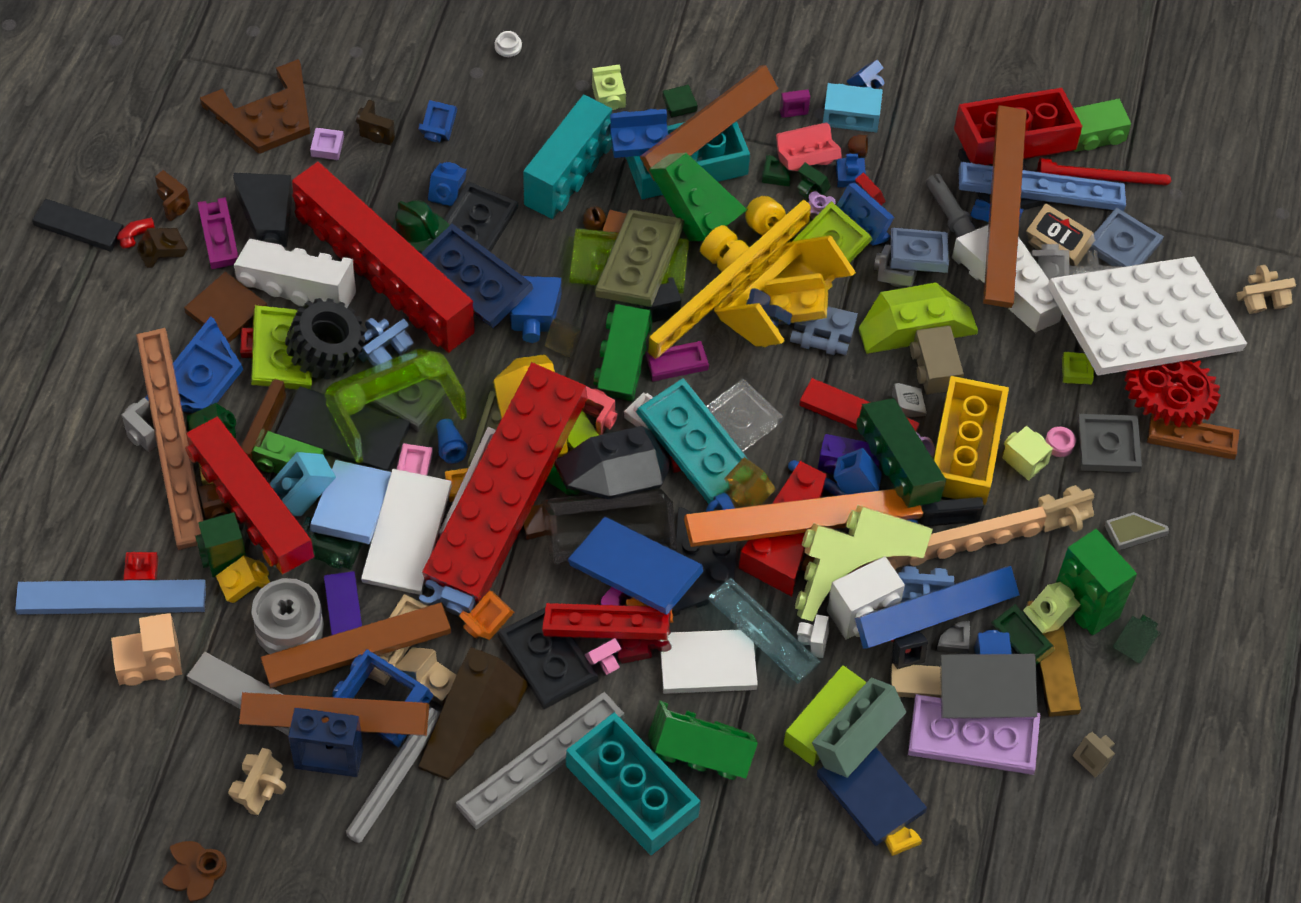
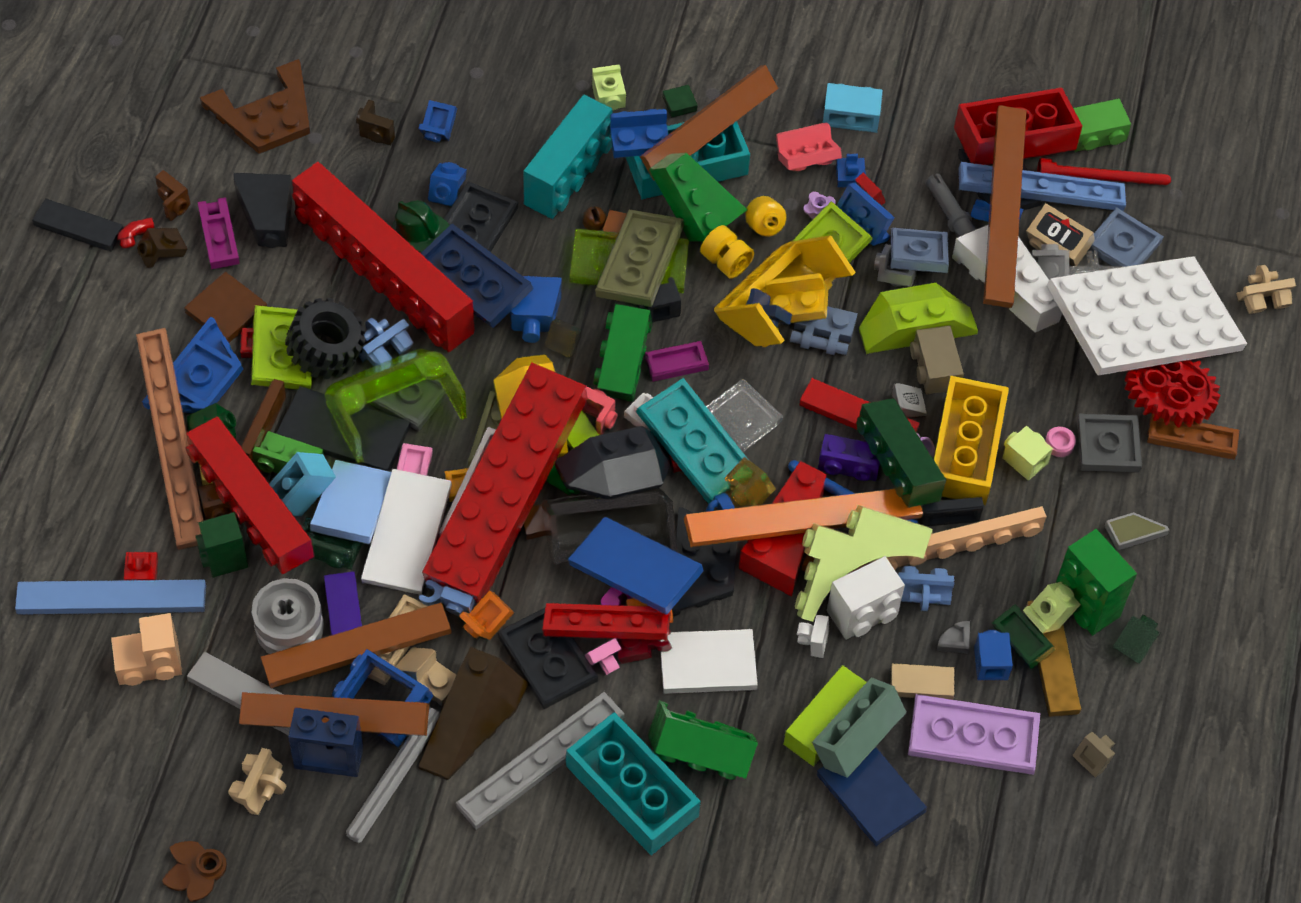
(135, 424): light grey bracket -> none
(242, 578): yellow bracket -> none
(295, 273): white wedge -> none
(327, 143): lavender plate -> none
(450, 442): blue cone -> none
(508, 44): white plate -> none
(729, 279): yellow tile -> none
(764, 630): clear light blue tile -> none
(775, 172): dark green tile -> none
(794, 103): magenta tile -> none
(812, 181): dark green tile -> none
(857, 473): blue brick -> none
(858, 145): reddish brown hinge -> none
(867, 75): tile -> none
(902, 841): yellow tile -> none
(909, 650): black piece -> none
(936, 607): blue tile -> none
(988, 686): dark grey tile -> none
(1069, 510): tan hips -> none
(1077, 368): lime plate -> none

